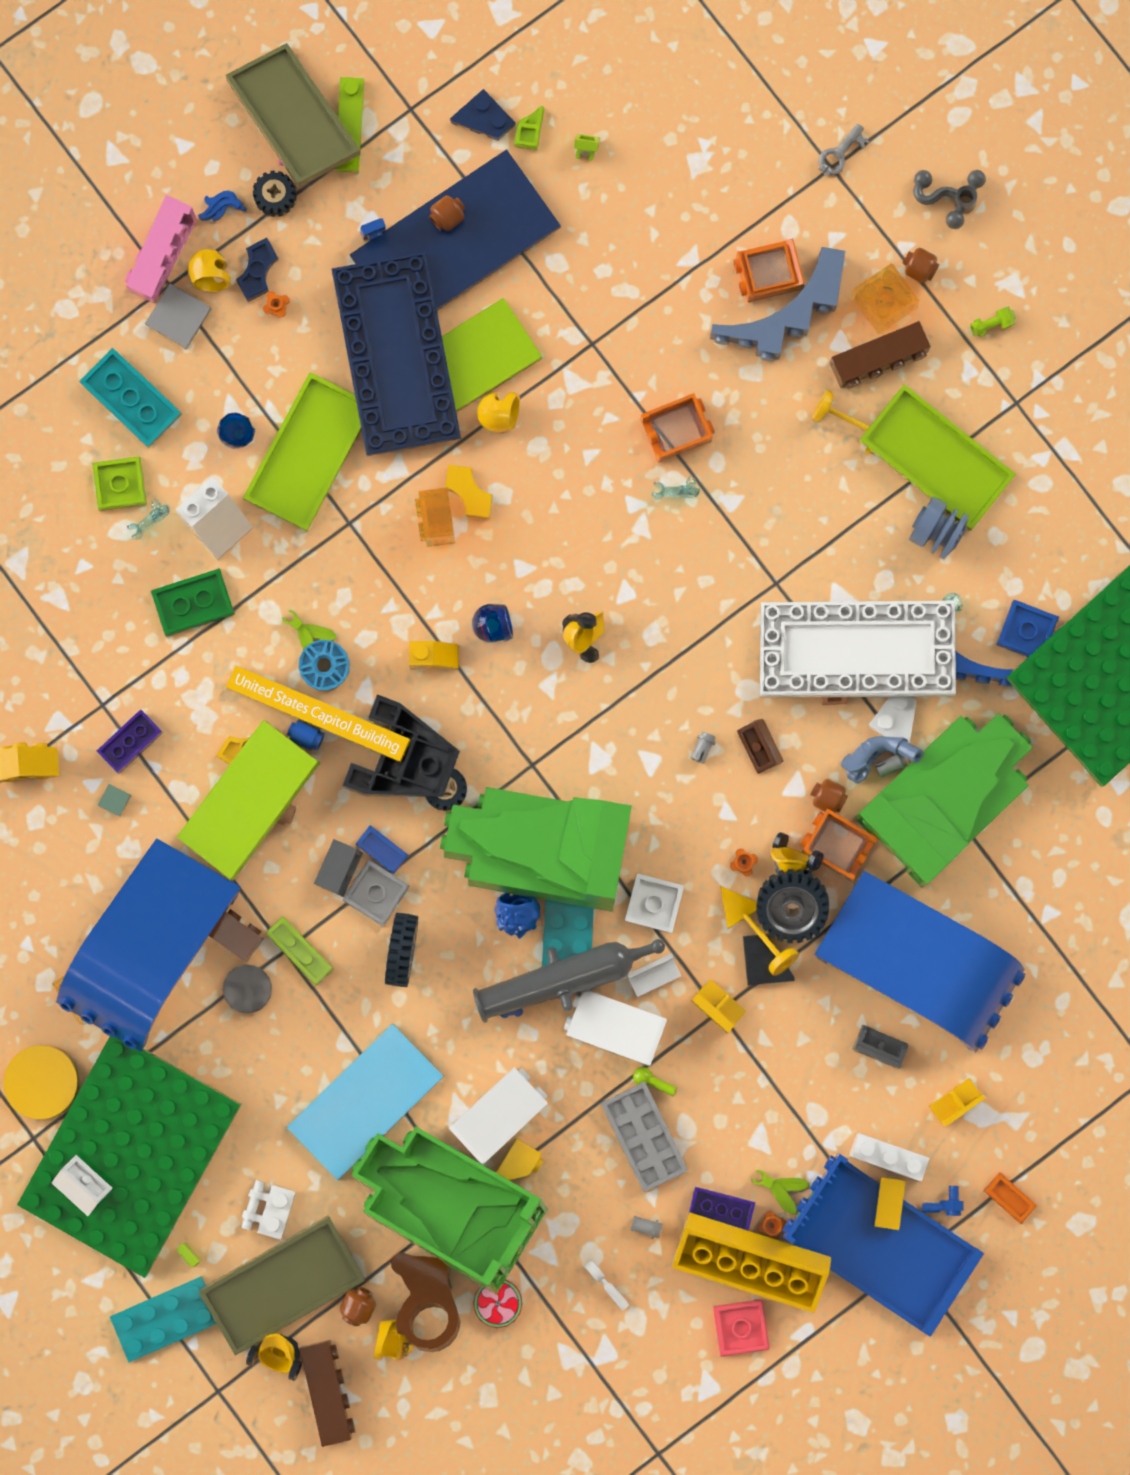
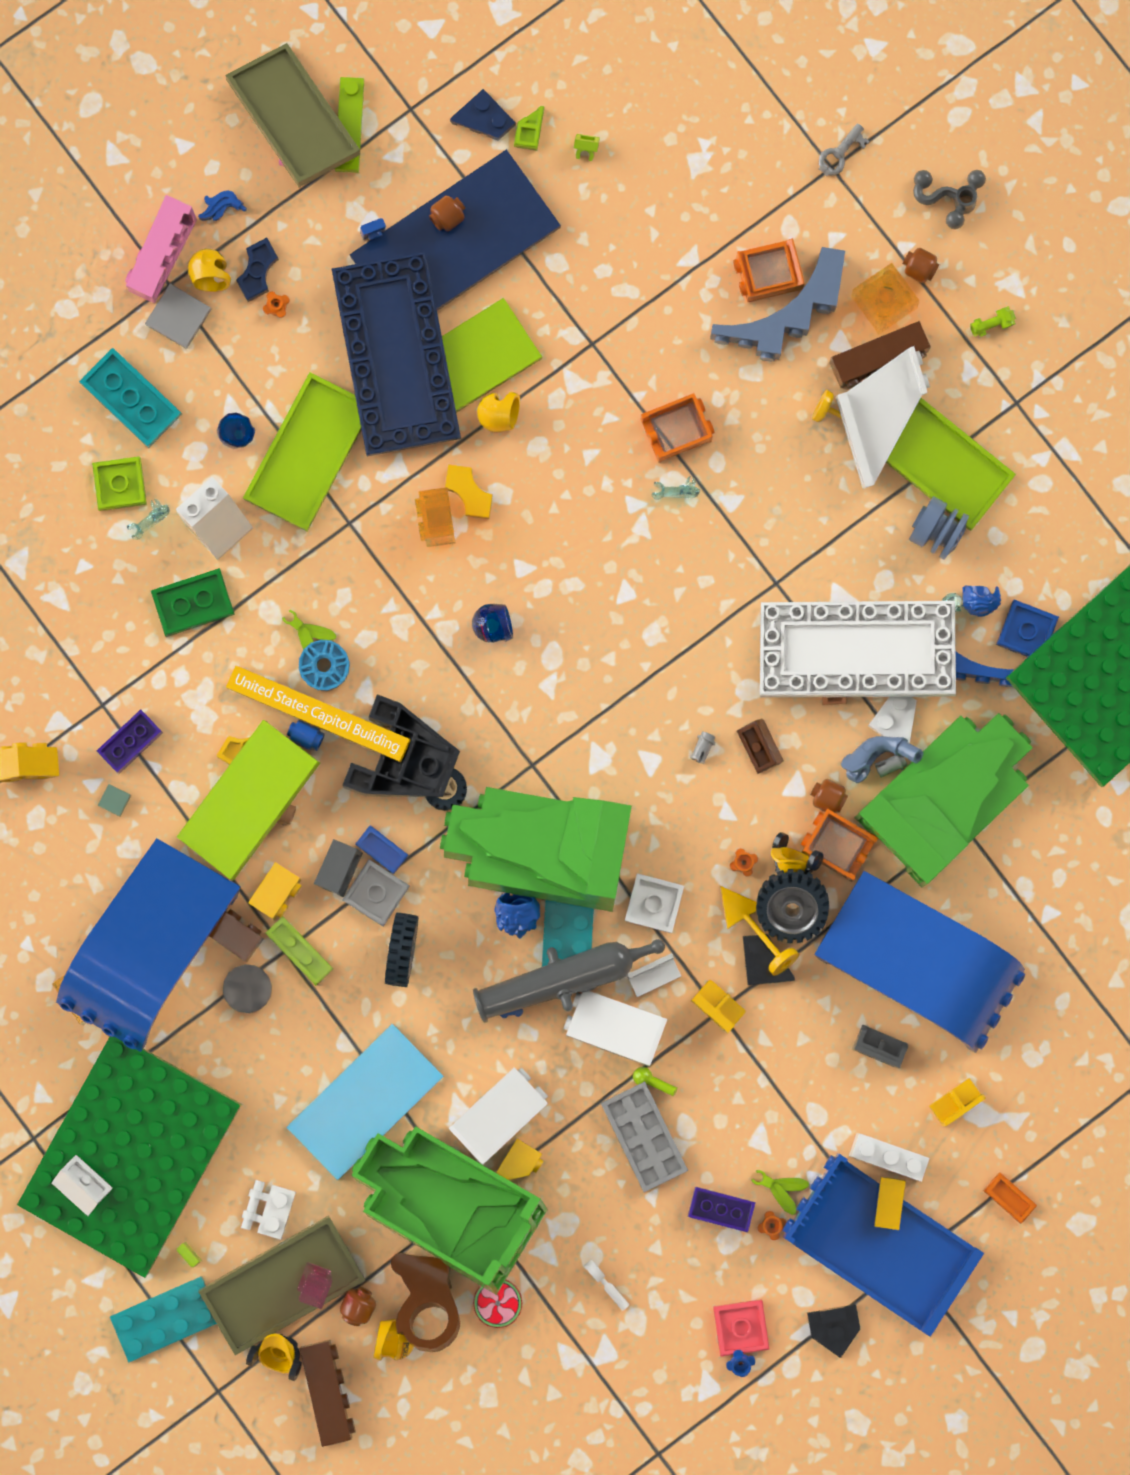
(40, 1082): yellow tile -> none
(275, 202): black wheel -> none
(275, 891): none -> yellow brick
(314, 1285): none -> clear pink panel
(433, 655): yellow slope -> none
(581, 632): yellow cap -> none
(646, 1227): light grey pin -> none
(745, 1368): none -> blue plate
(751, 1262): yellow brick -> none
(834, 1327): none -> black plate
(879, 411): none -> white piece
(952, 1206): blue piece -> none
(980, 601): none -> blue hair

